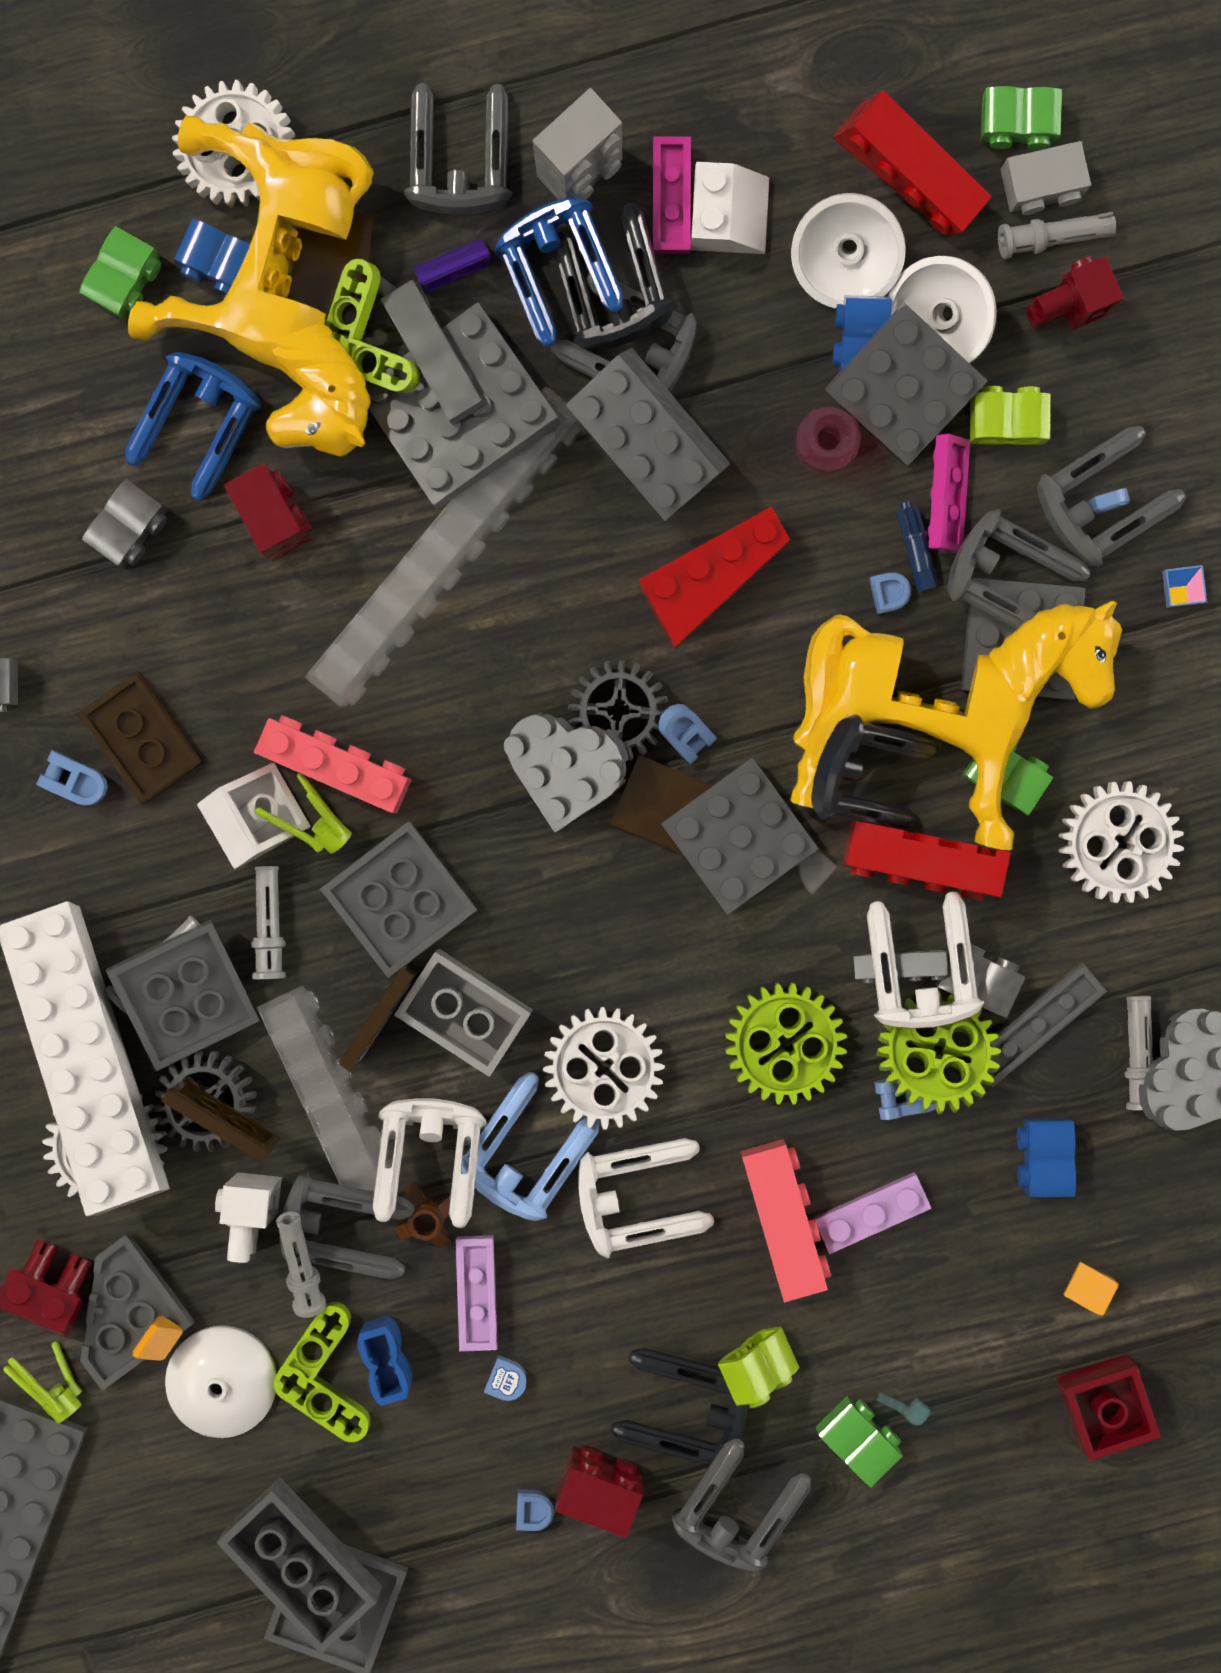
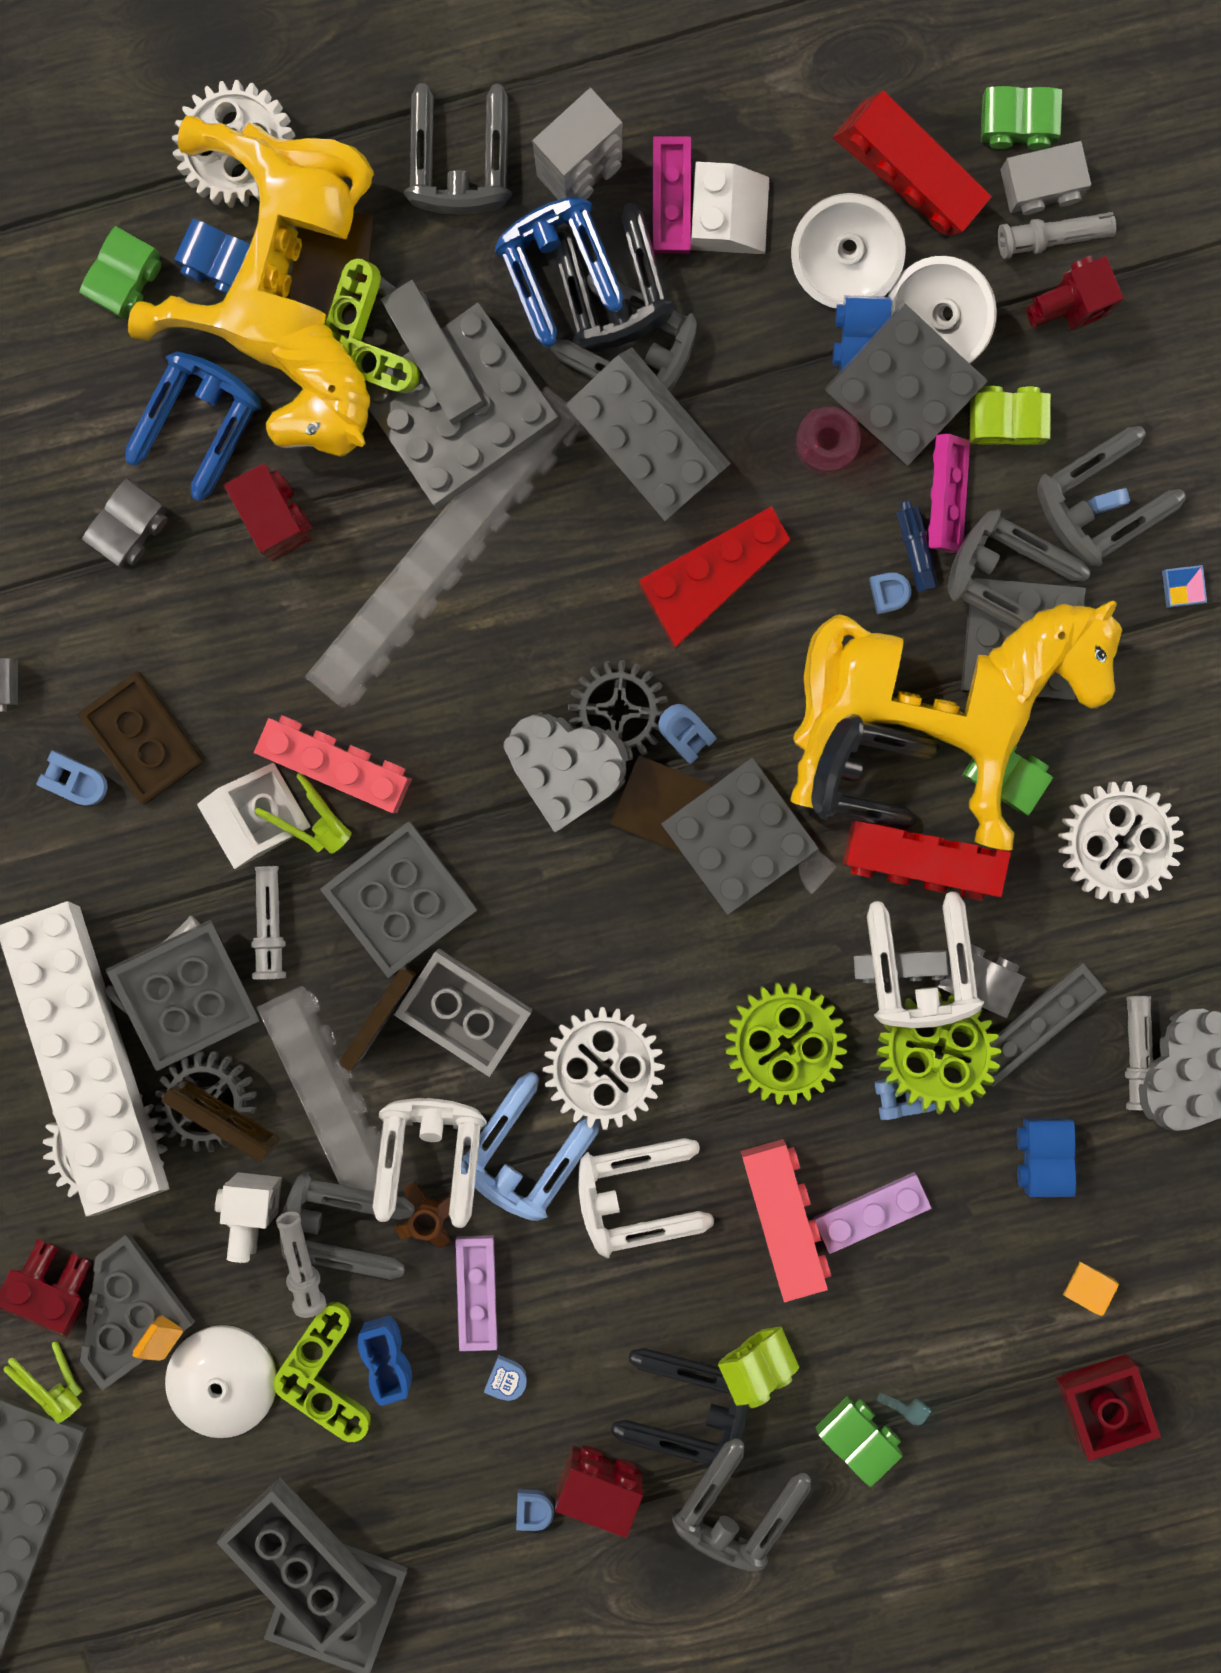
(453, 265): dark purple slope -> none

